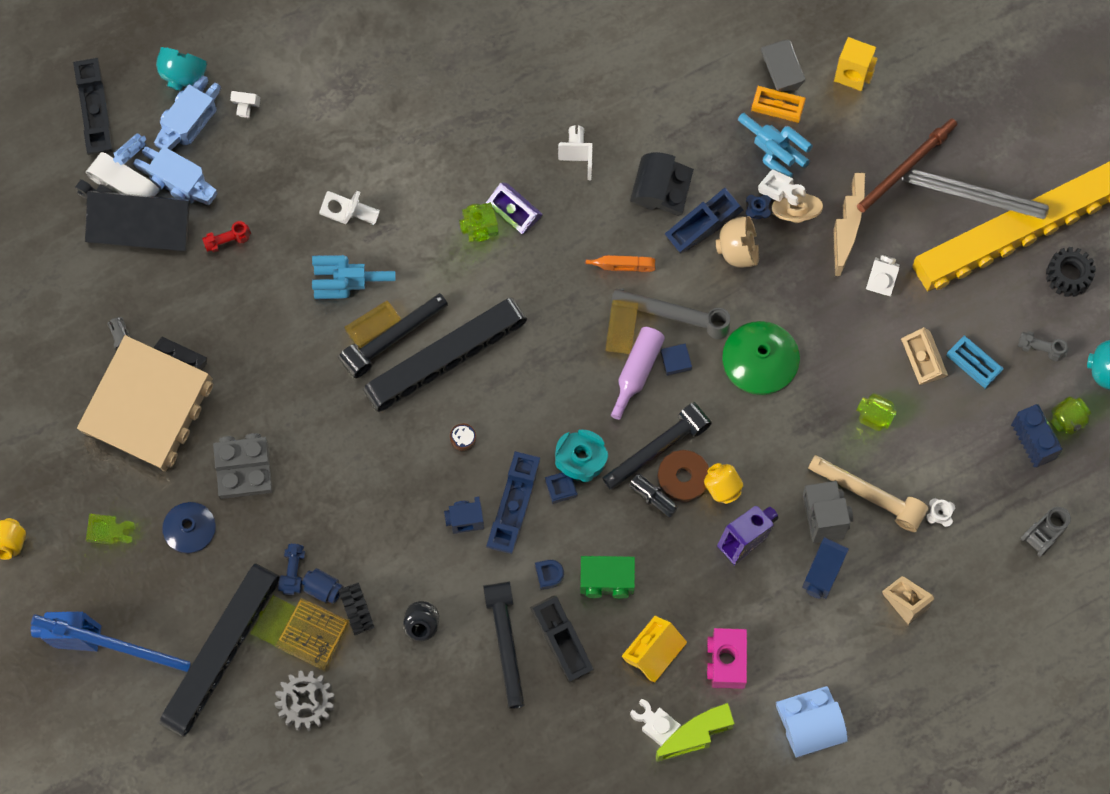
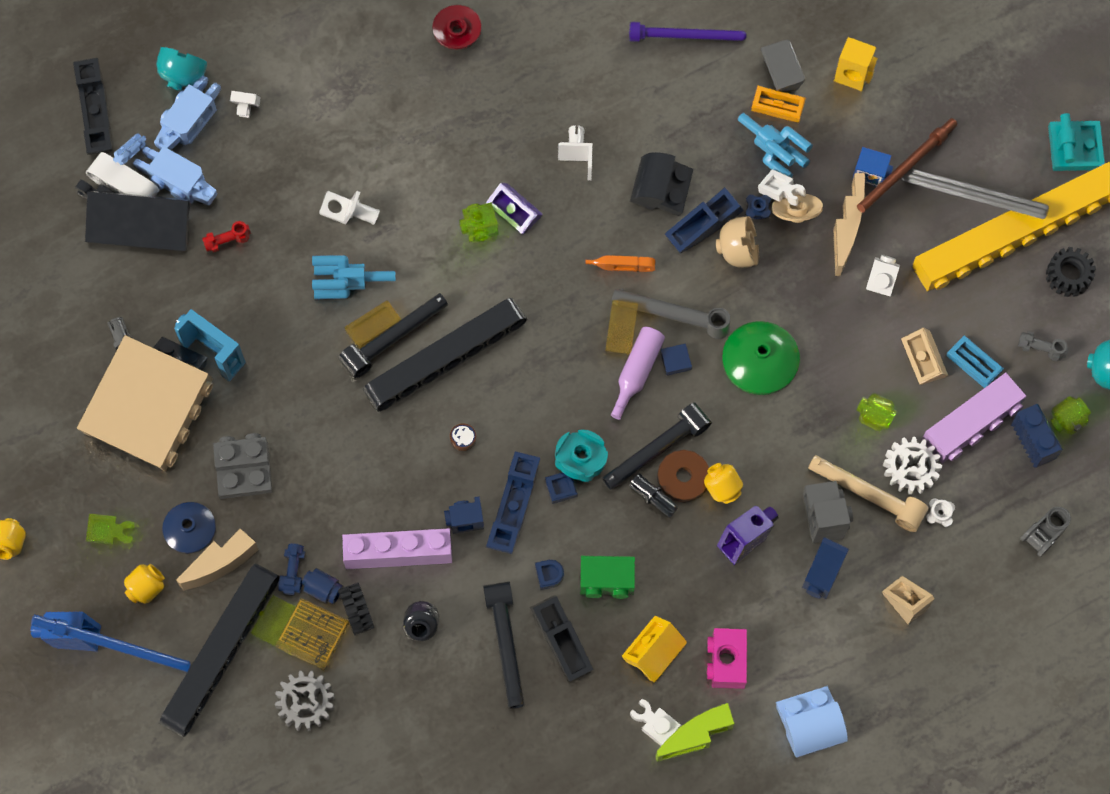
(144, 583): none -> yellow head
(218, 561): none -> tan slope
(229, 354): none -> dark azure panel
(397, 548): none -> lavender brick
(455, 18): none -> dark red dish
(639, 31): none -> dark purple piece
(874, 165): none -> blue brick
(910, 454): none -> white gear
(975, 417): none -> lavender brick
(1075, 144): none -> teal plate

